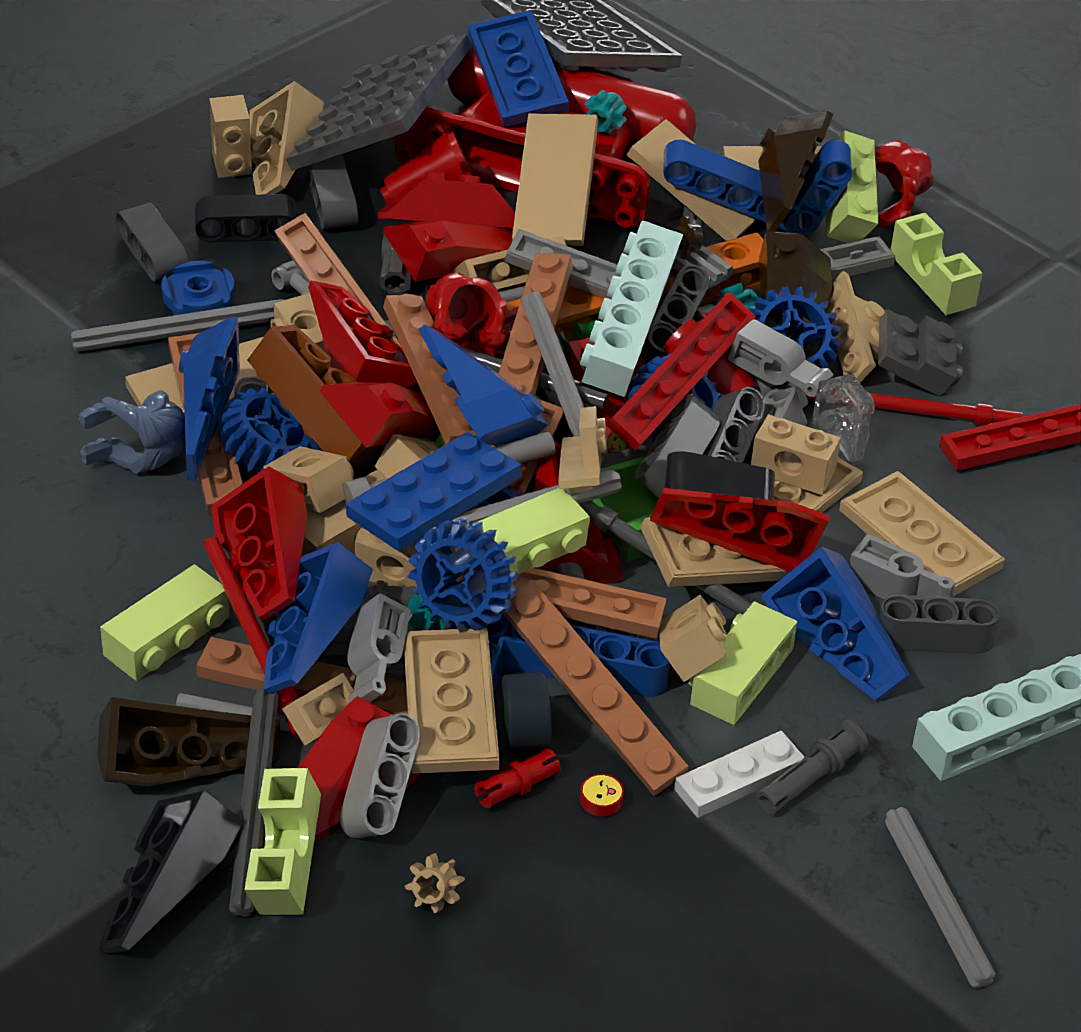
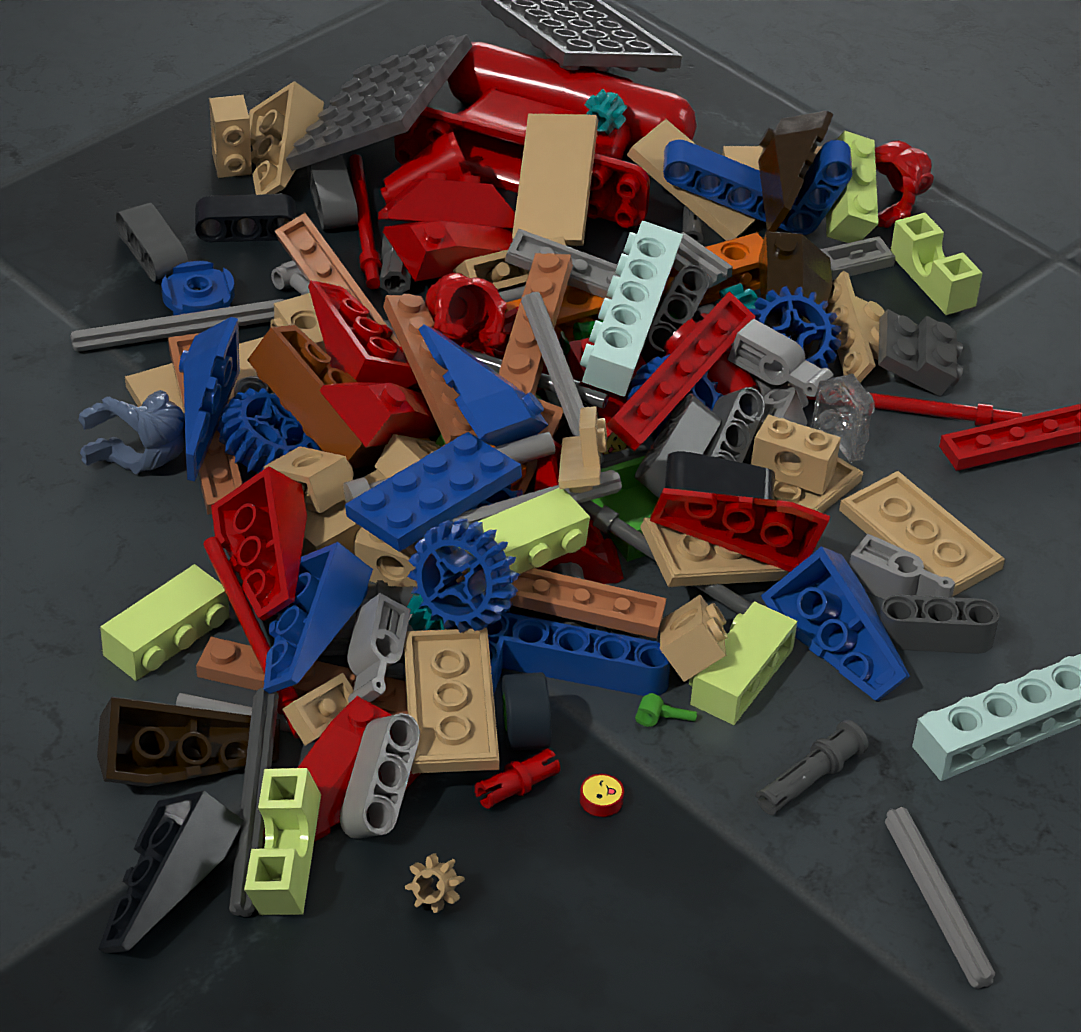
(369, 258): none -> red bar
(517, 67): blue plate -> none
(595, 689): nougat plate -> none
(653, 707): none -> bright green hand
(691, 239): dark brown plate -> none
(736, 774): white plate -> none

